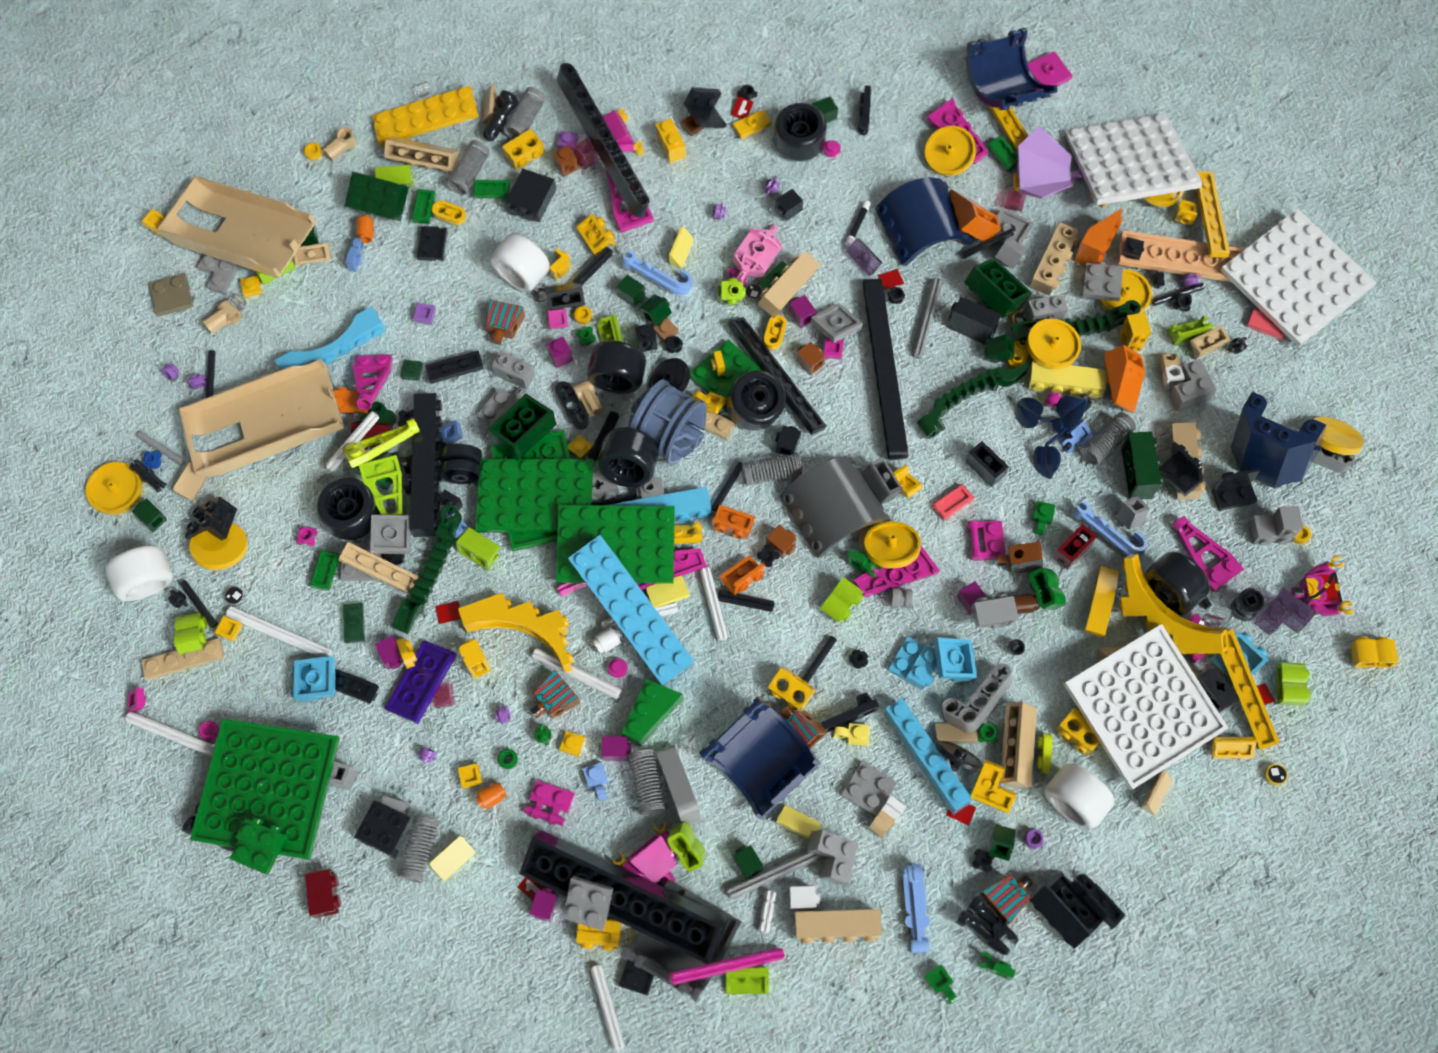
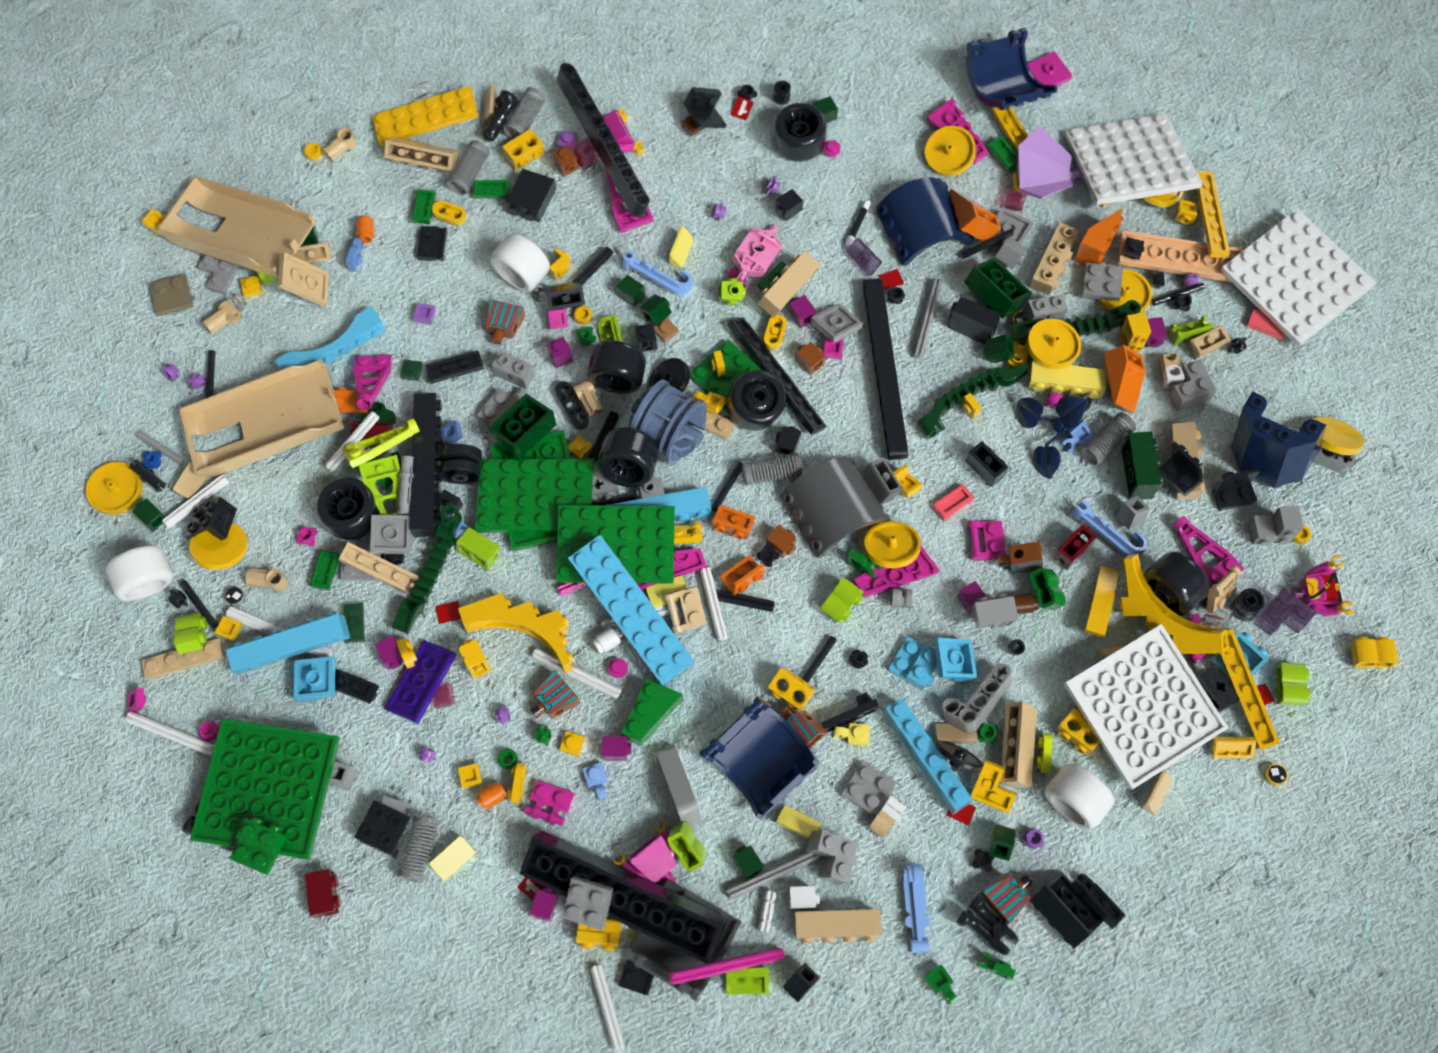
(196, 500): none -> white axle
(266, 579): none -> tan piece
(287, 643): none -> medium azure brick
(303, 279): none -> tan plate
(376, 196): dark green brick -> none
(398, 174): lime hinge -> none
(403, 415): black plate -> none
(405, 484): none -> light grey pin
(518, 774): none -> yellow plate
(595, 233): yellow bracket -> none
(639, 756): light grey piece -> none
(670, 140): yellow brick -> none
(674, 340): black plate -> none
(691, 608): none -> tan plate
(752, 124): yellow plate -> none
(753, 292): tile -> none
(782, 92): none -> black wheel
(801, 982): none -> black brick
(864, 112): black hinge -> none
(971, 406): none -> yellow plate
(1043, 515): green plate -> none
(1158, 332): none -> magenta brick
(1223, 590): none -> tan plate

